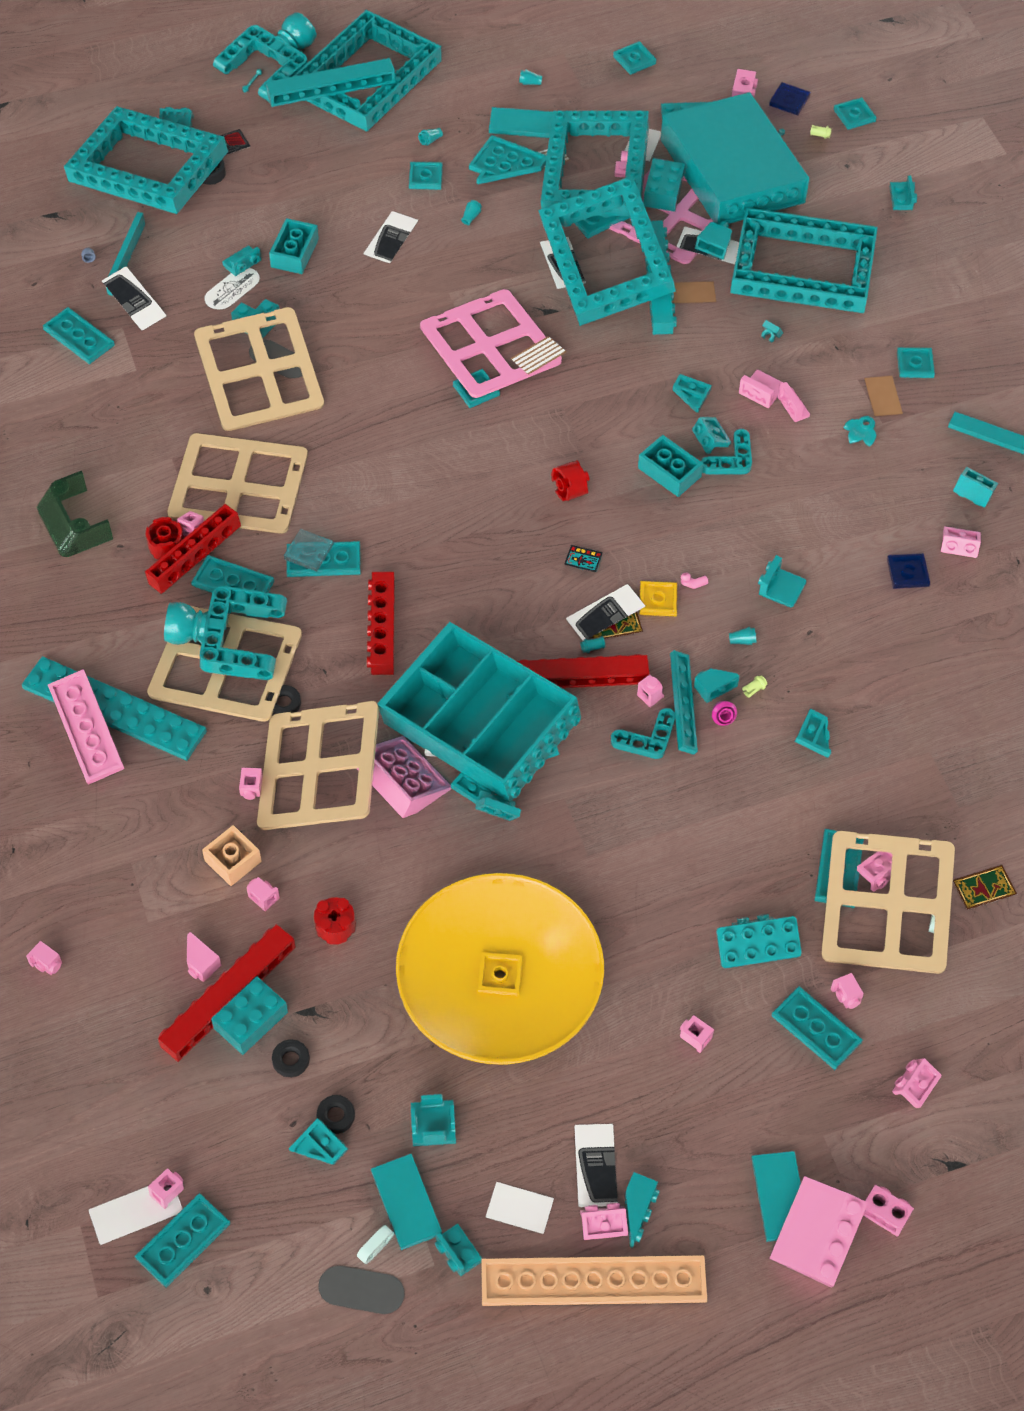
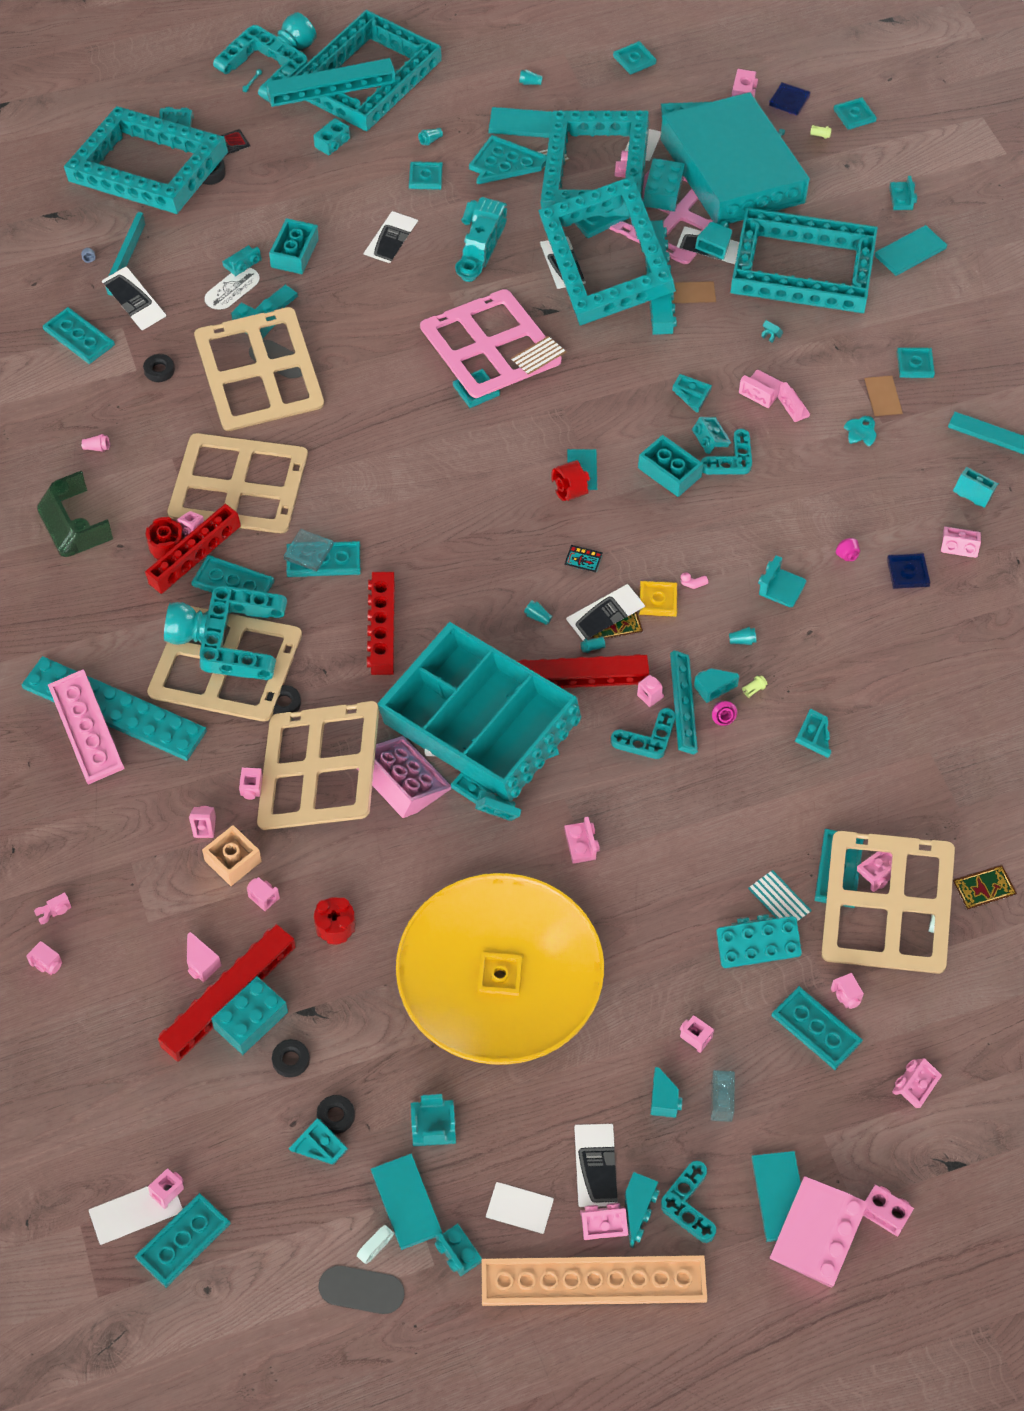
(54, 907): none -> bright pink plate
(96, 443): none -> bright pink cone
(157, 359): none -> black tyre
(203, 822): none -> bright pink slope
(283, 296): none -> teal tile
(331, 136): none -> teal brick
(485, 230): none -> teal brick
(537, 612): none -> teal cone
(581, 841): none -> bright pink bracket
(588, 462): none -> teal sticker
(664, 1096): none -> teal slope
(681, 1200): none -> teal beam
(722, 1095): none -> clear light blue brick
(779, 897): none -> sticker
(848, 549): none -> dark pink cone
(910, 250): none -> teal tile

